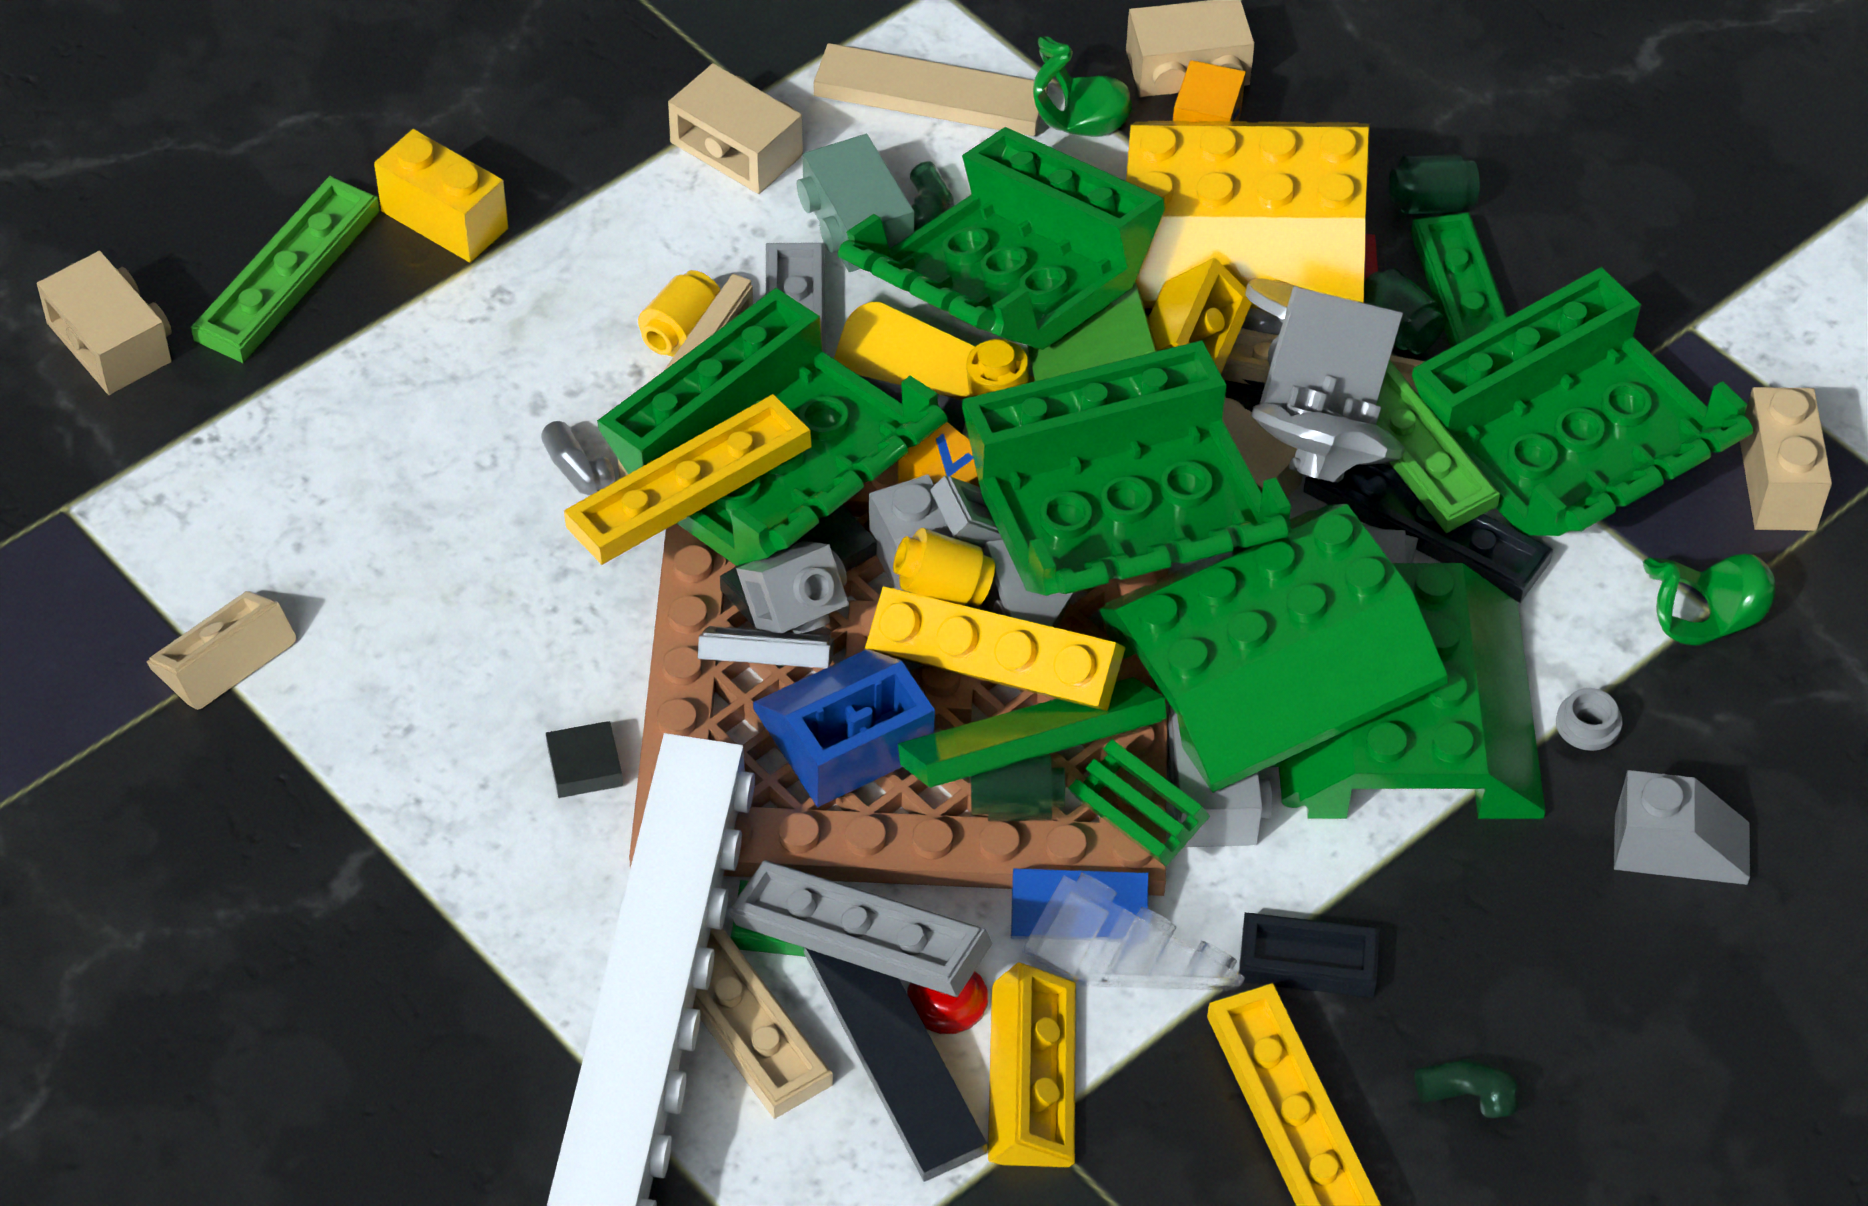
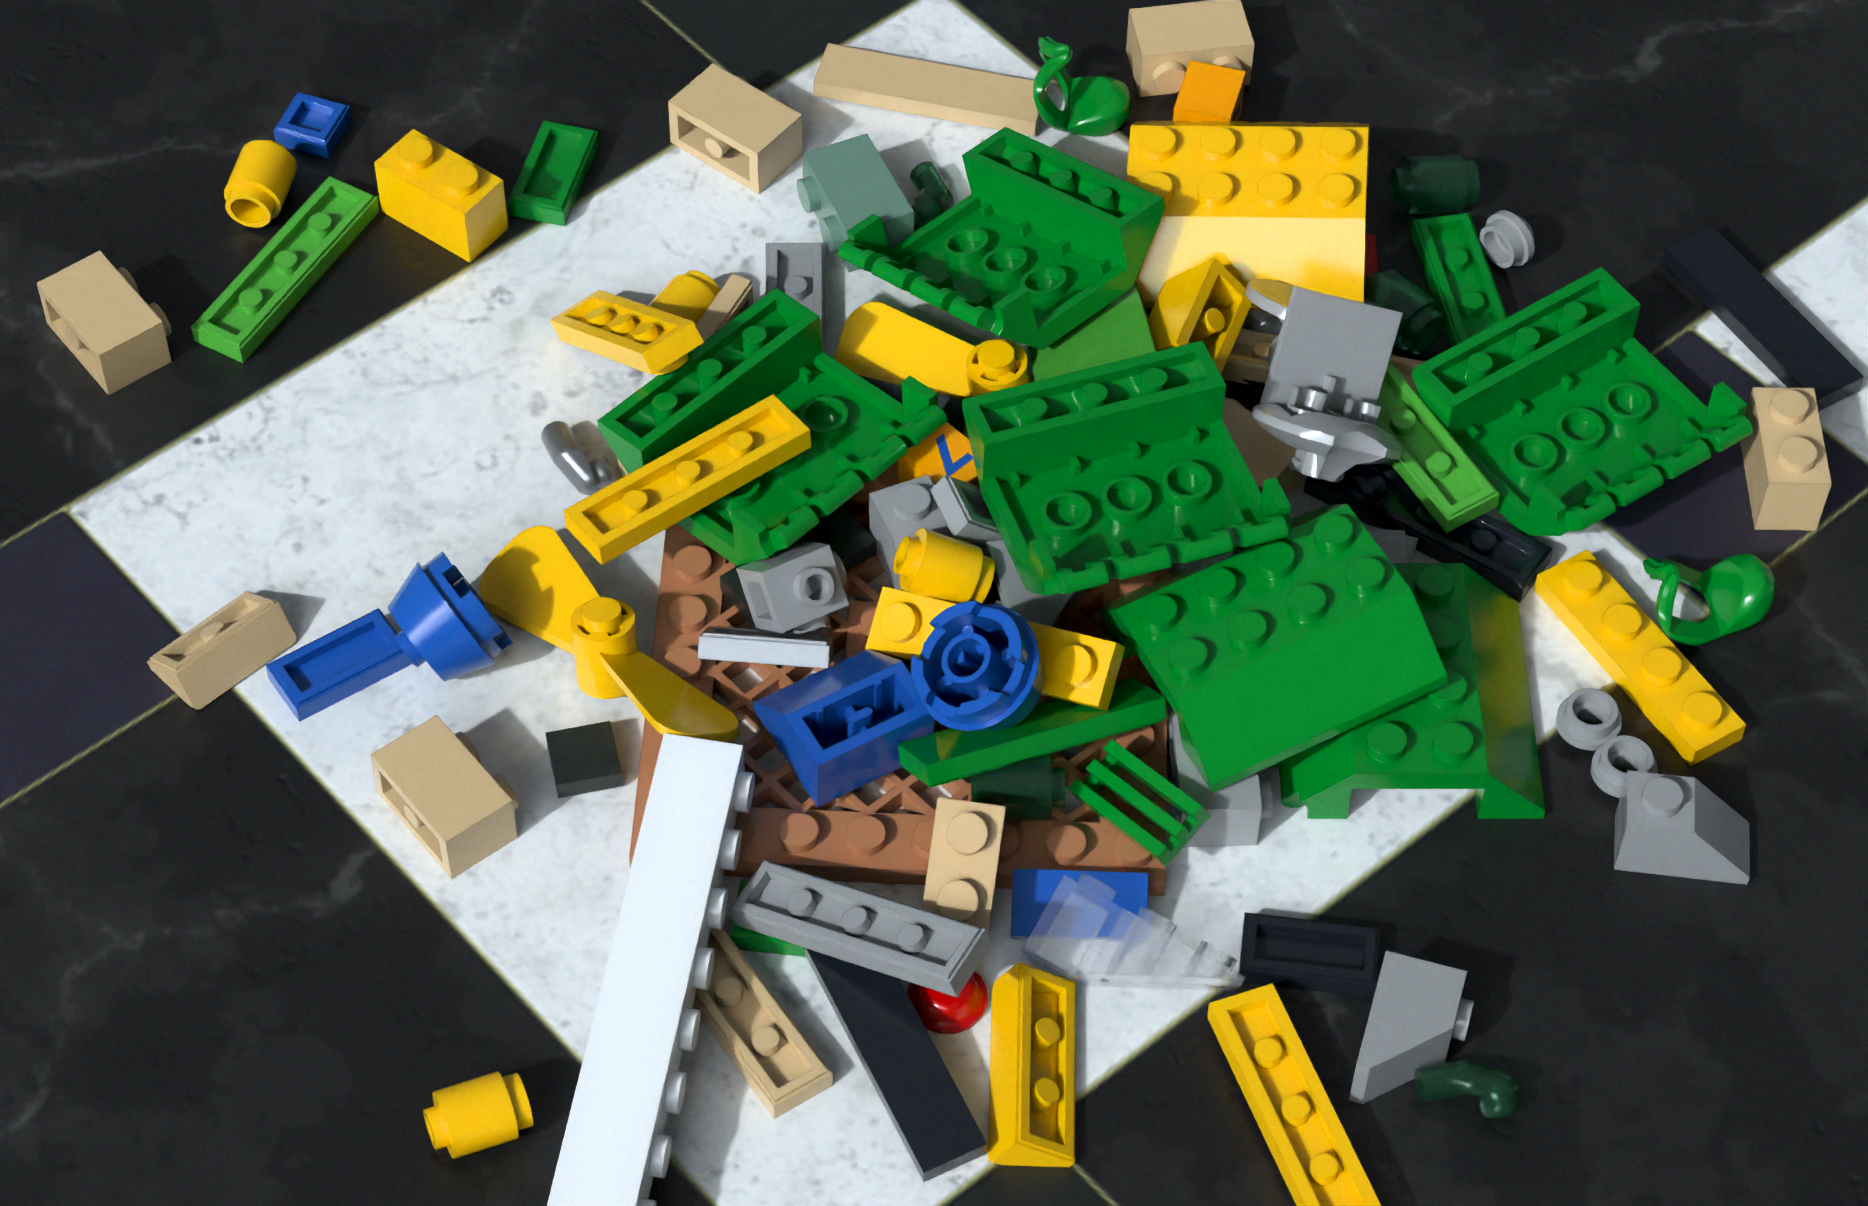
(259, 183): none -> yellow brick
(313, 125): none -> blue tile
(337, 665): none -> blue tile
(445, 621): none -> blue cone
(446, 795): none -> tan brick
(478, 1114): none -> yellow brick
(548, 595): none -> yellow piece
(553, 173): none -> green tile
(628, 332): none -> yellow plate
(964, 860): none -> tan brick
(979, 668): none -> blue cone
(1409, 1023): none -> light grey slope
(1507, 239): none -> light grey plate
(1620, 753): none -> light grey plate
(1639, 657): none -> yellow plate
(1761, 317): none -> black tile

